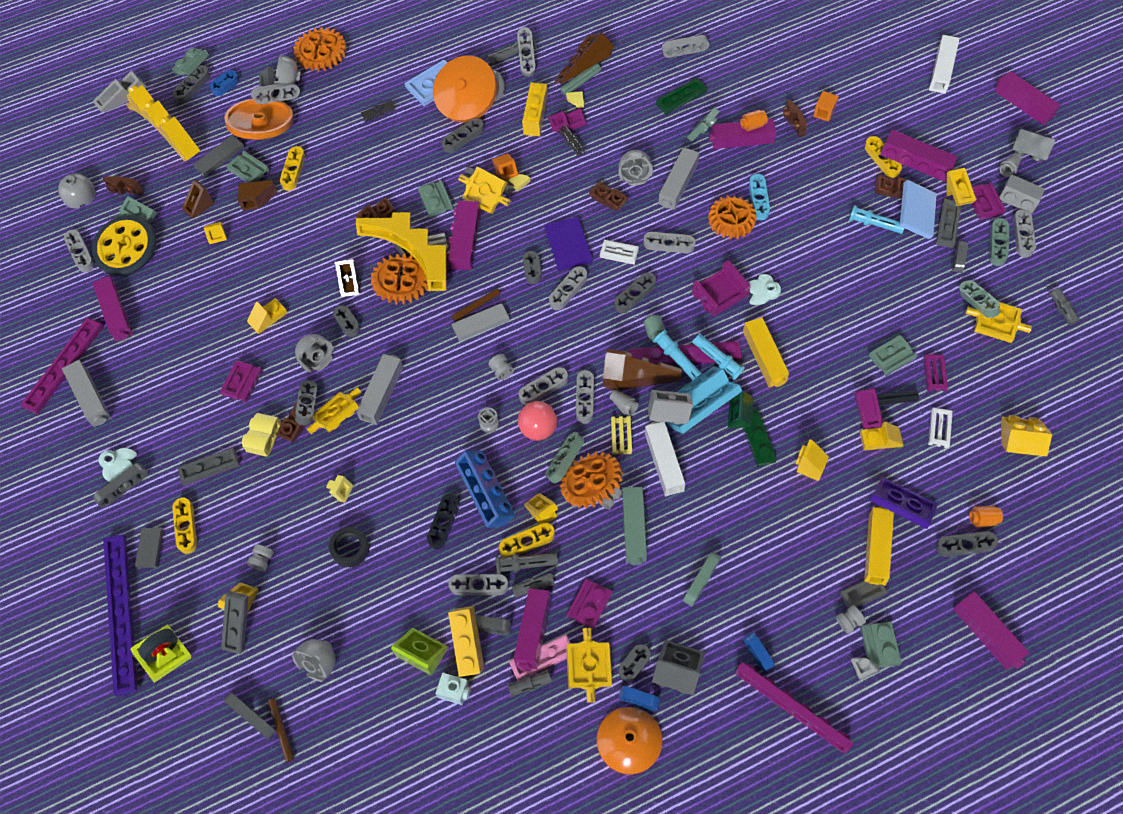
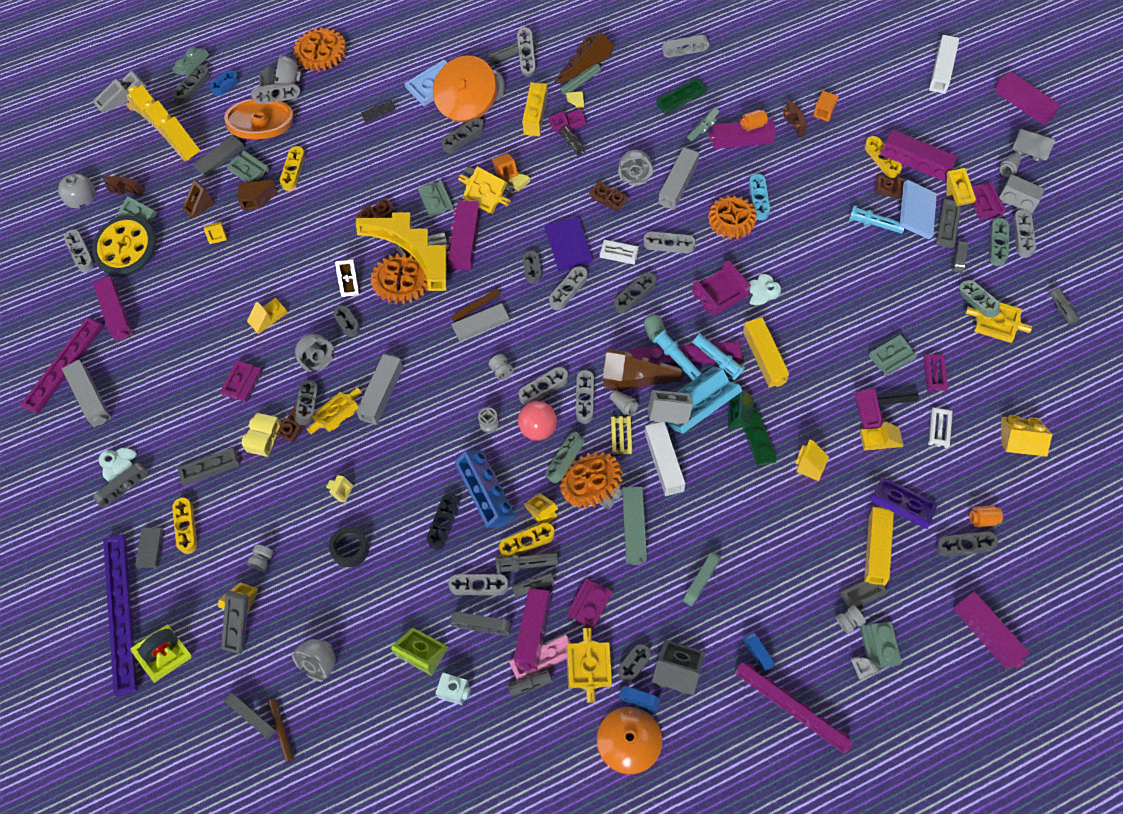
(466, 641): yellow brick -> none

